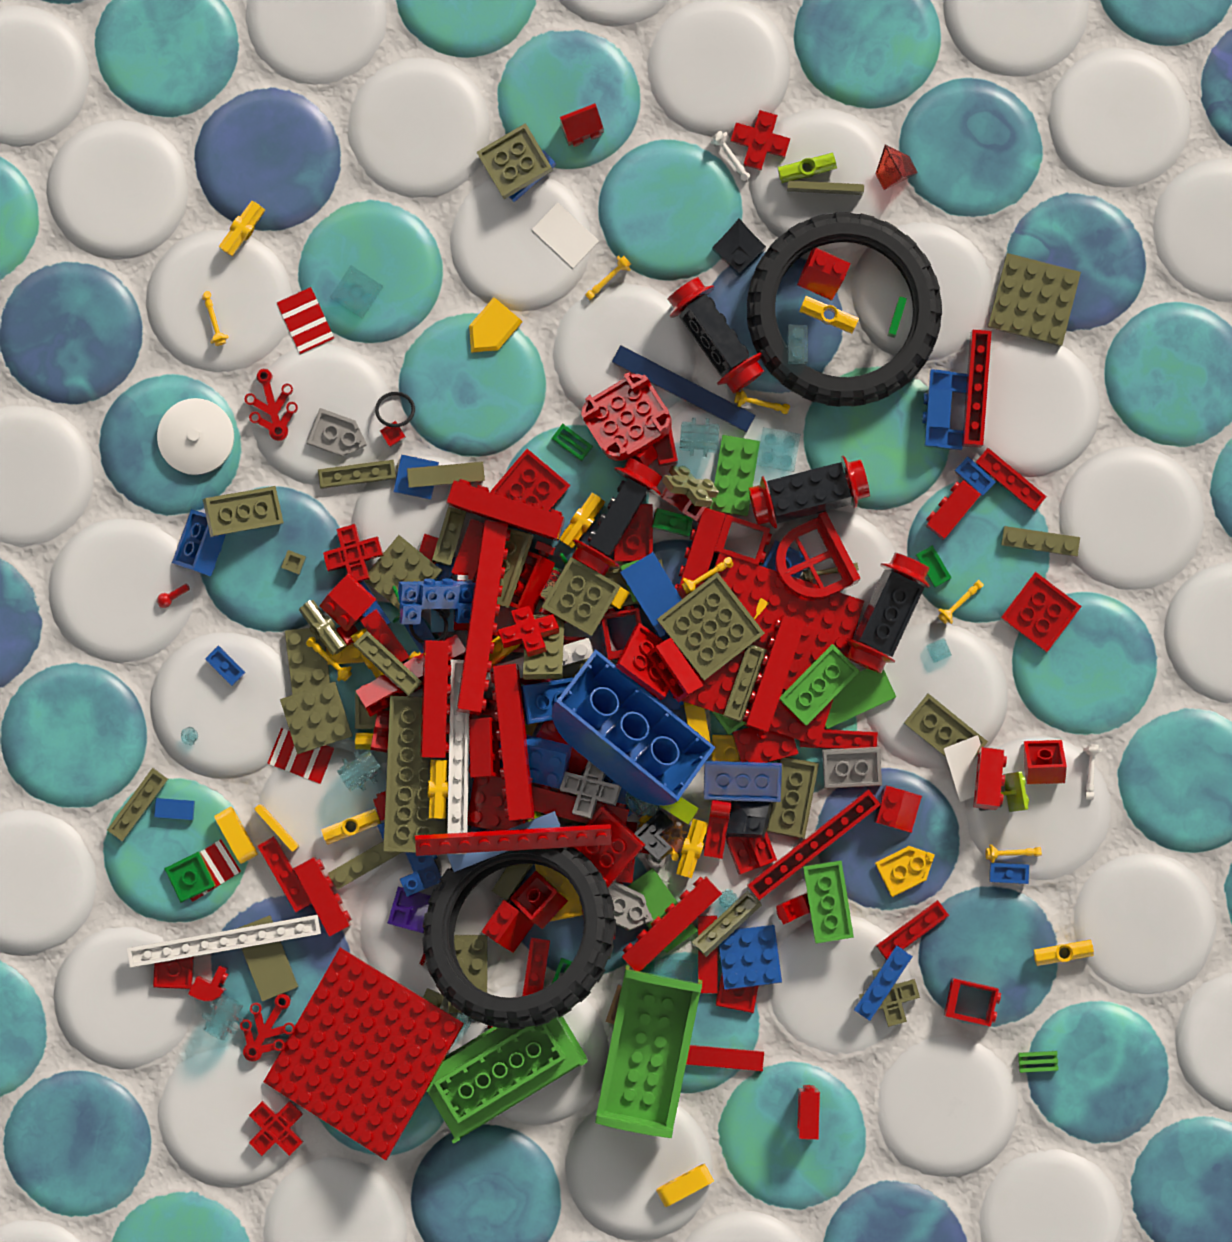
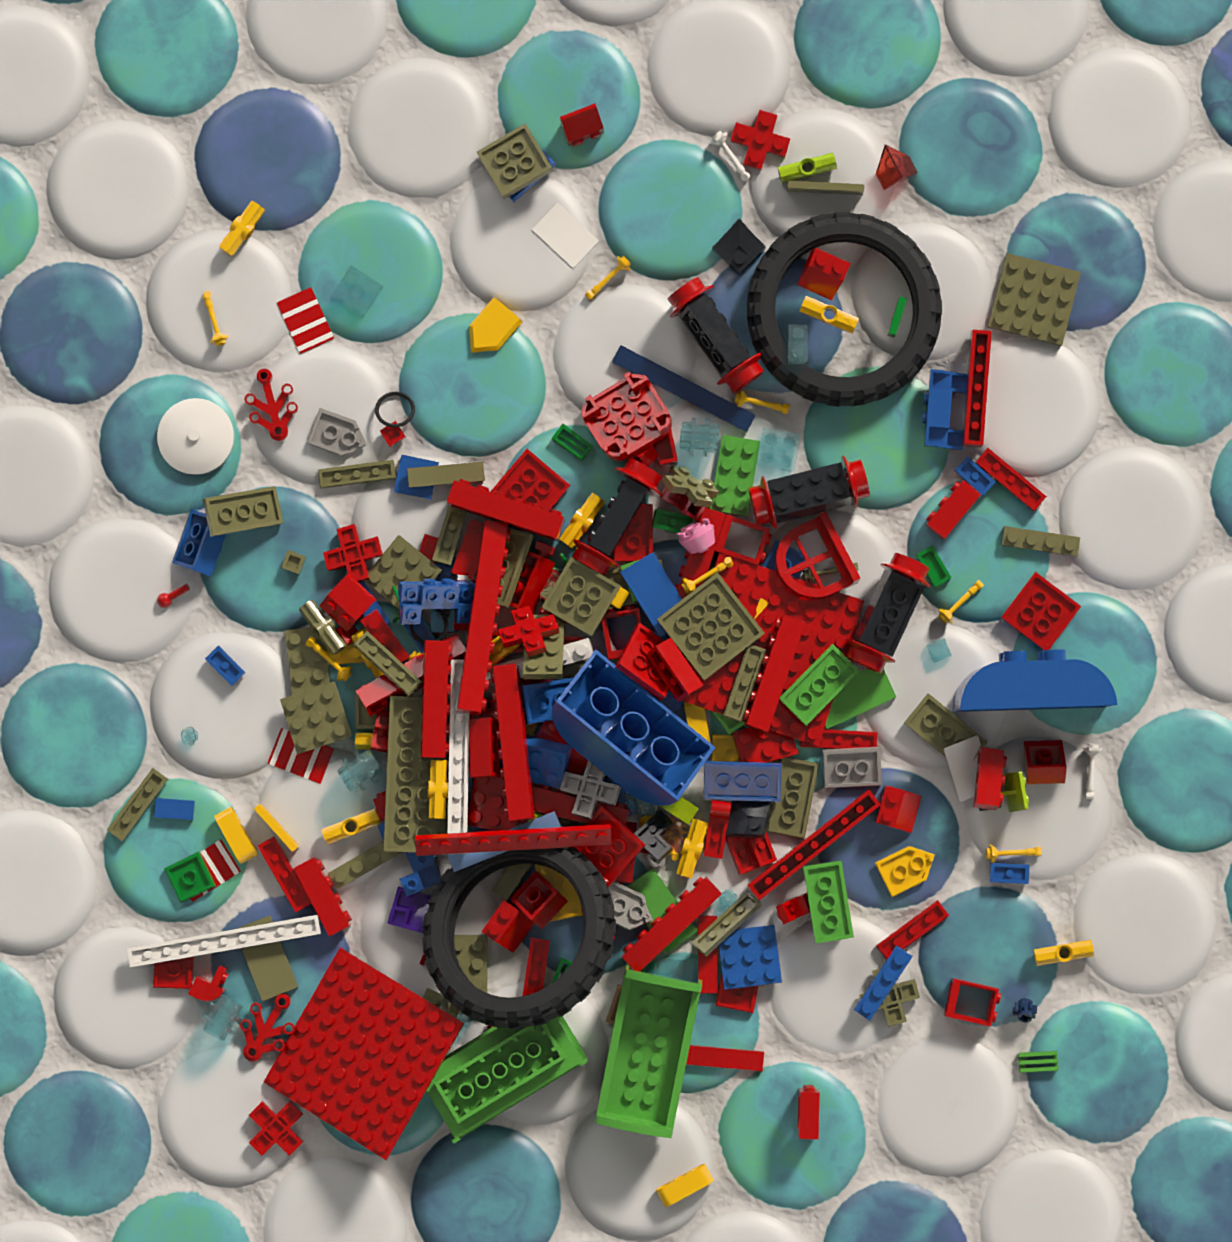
(697, 536): none -> bright pink cone
(1025, 1010): none -> dark blue gear
(1034, 685): none -> blue brick

